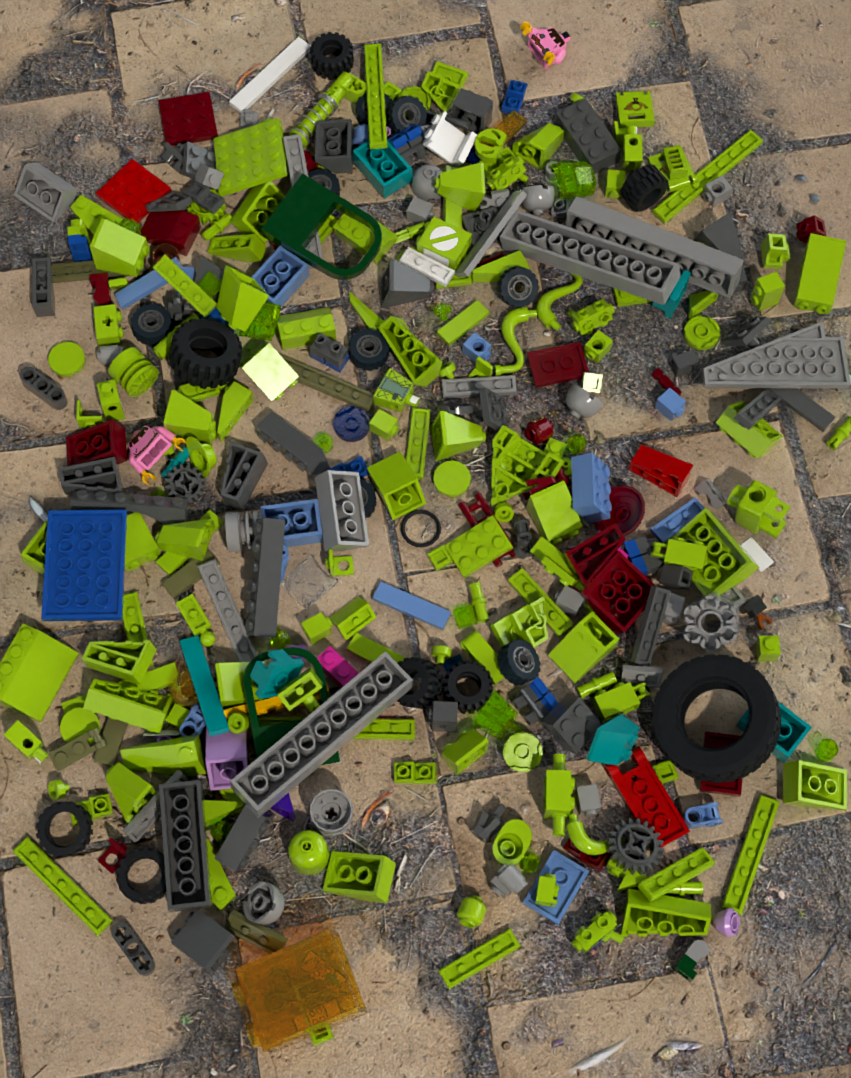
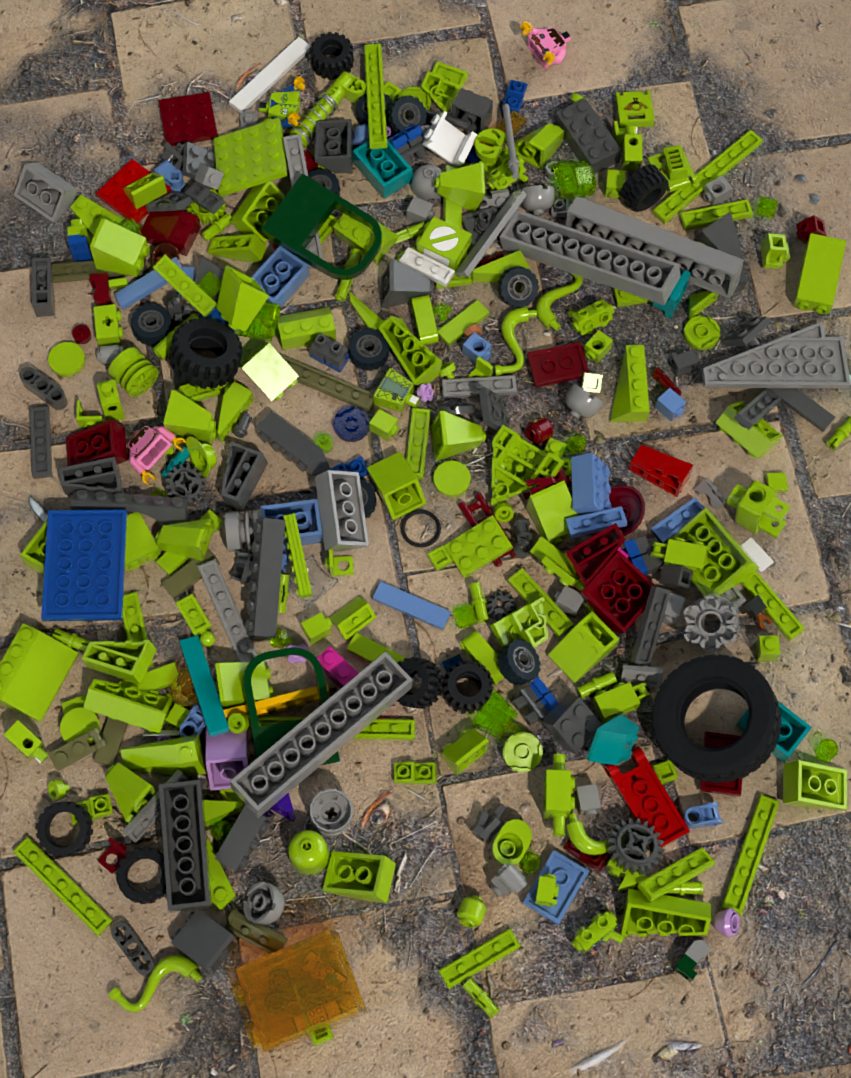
(41, 442): none -> dark grey plate
(71, 640): none -> lime pin
(81, 334): none -> dark red tile
(146, 189): none -> lime slope
(168, 964): none -> lime animal
(171, 176): none -> medium blue piece
(242, 426): none -> dark grey pin
(242, 569): none -> dark grey helmet
(276, 675): teal panel -> none
(284, 592): none -> lime pin
(285, 104): none -> torso
(297, 556): none -> lime piece
(301, 691): lime brick -> none
(344, 286): none -> lime pin
(424, 320): none -> lime beam
(425, 392): none -> lavender plate
(441, 654): lime tile -> none
(443, 716): dark grey brick -> none
(471, 329): none -> nougat tile
(480, 998): none -> lime pin
(492, 603): none -> dark grey gear
(513, 162): none -> light grey bar
(595, 522): none -> medium blue plate
(631, 395): none -> lime wedge
(708, 215): none -> lime tile
(767, 207): none -> clear neon green plate
(767, 291): lime brick -> none
(776, 609): none -> lime tile
(777, 481): none -> lime tile

